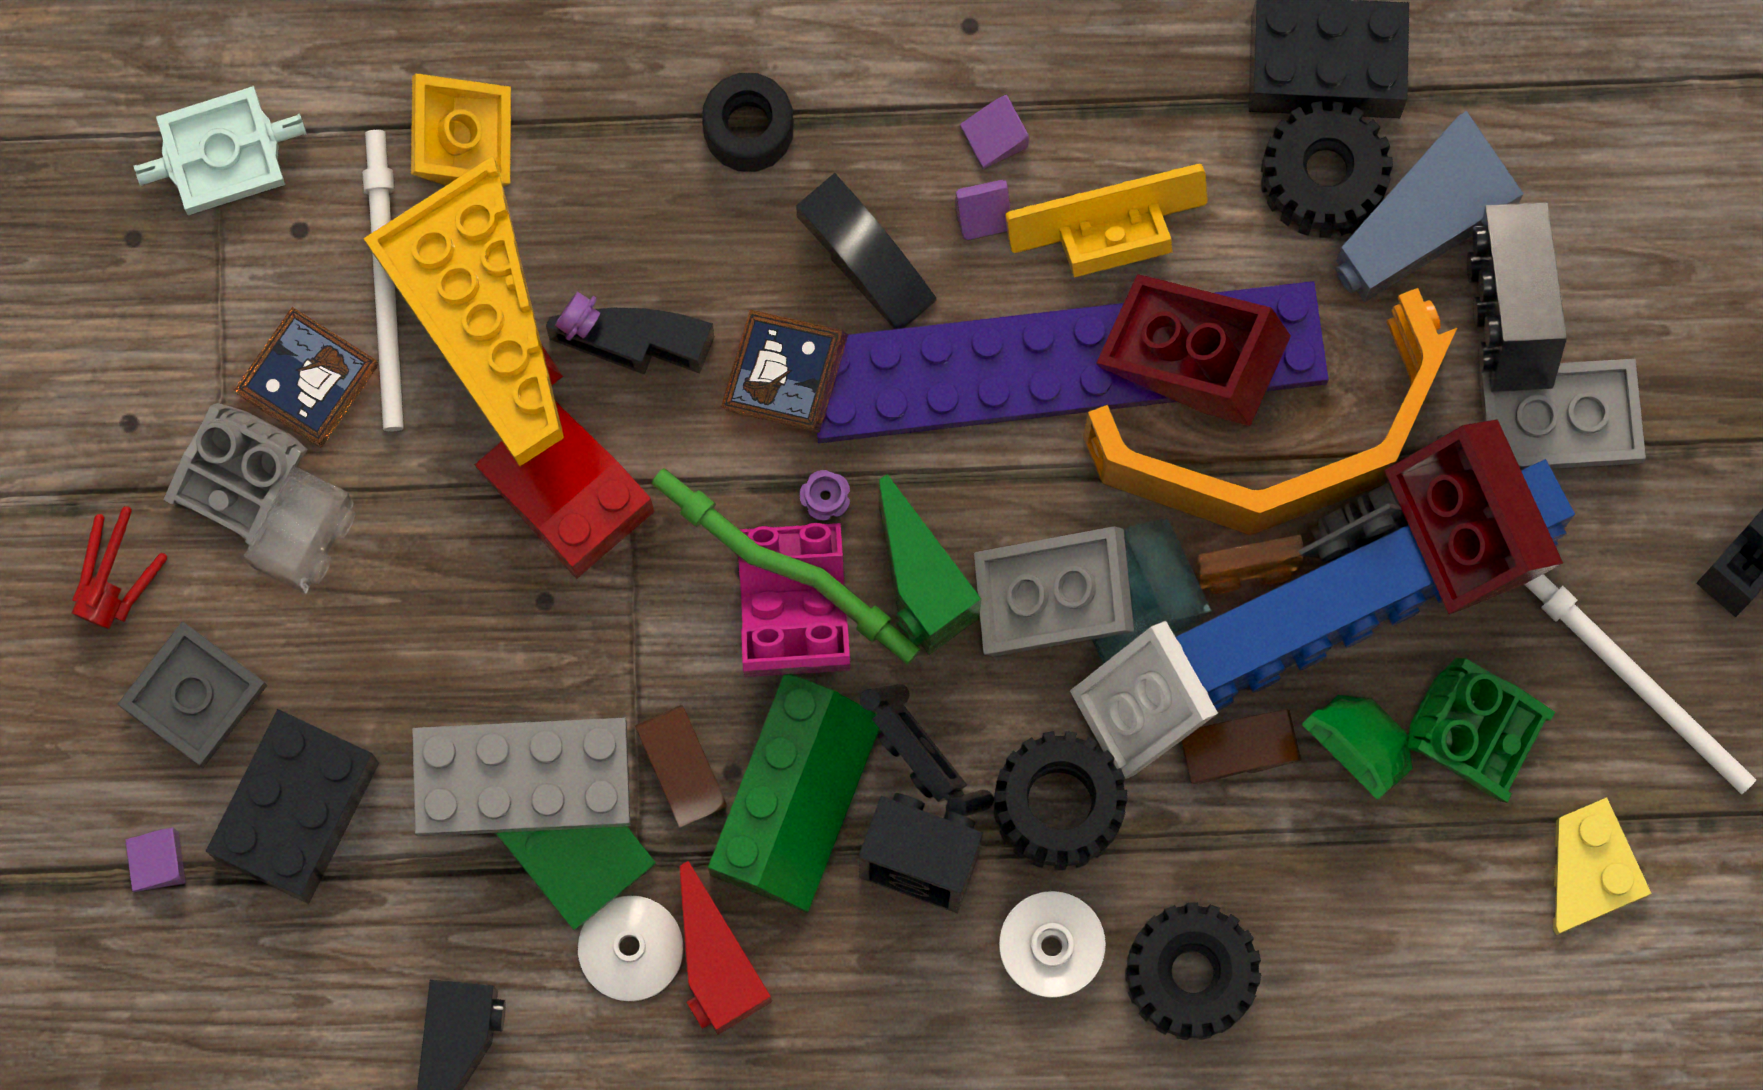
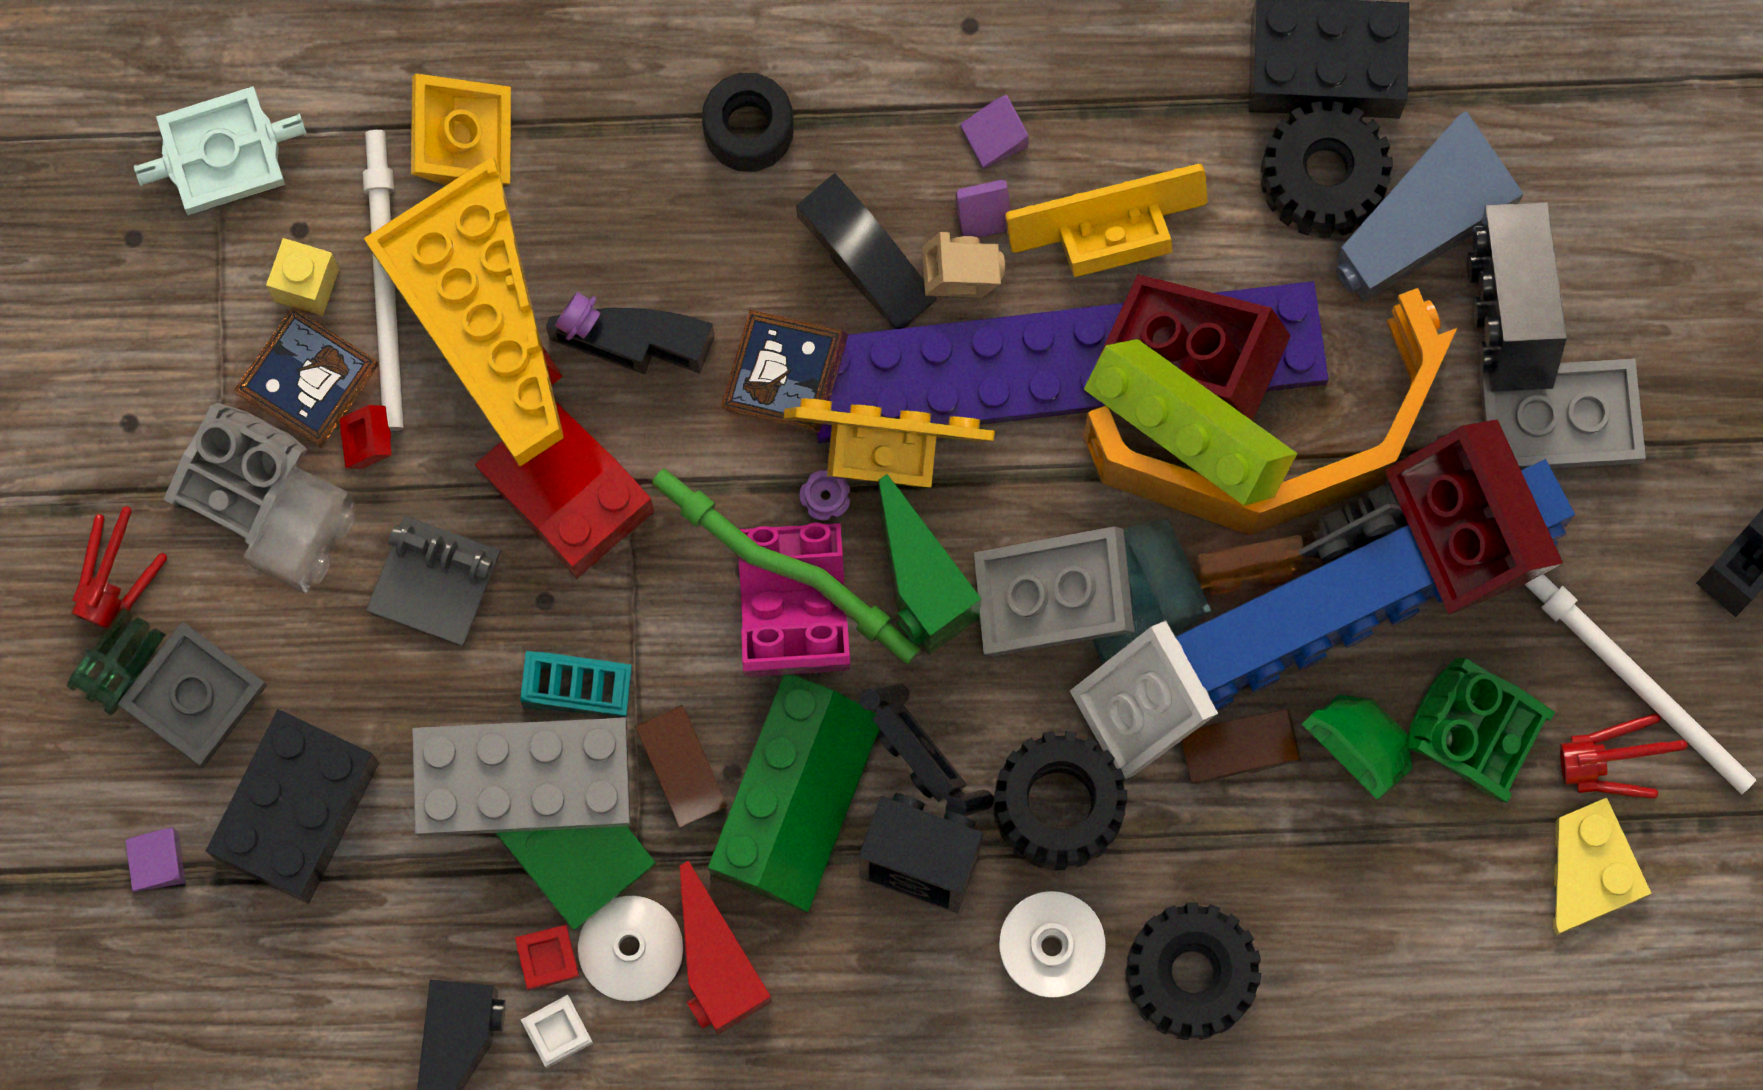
(121, 652): none -> clear green arm
(302, 277): none -> light yellow brick
(365, 436): none -> red plate
(433, 580): none -> dark grey hinge
(547, 957): none -> red plate
(553, 701): none -> teal slope
(557, 1031): none -> white tile
(872, 445): none -> yellow bracket
(961, 266): none -> tan brick
(1190, 421): none -> lime brick
(1584, 761): none -> red plant

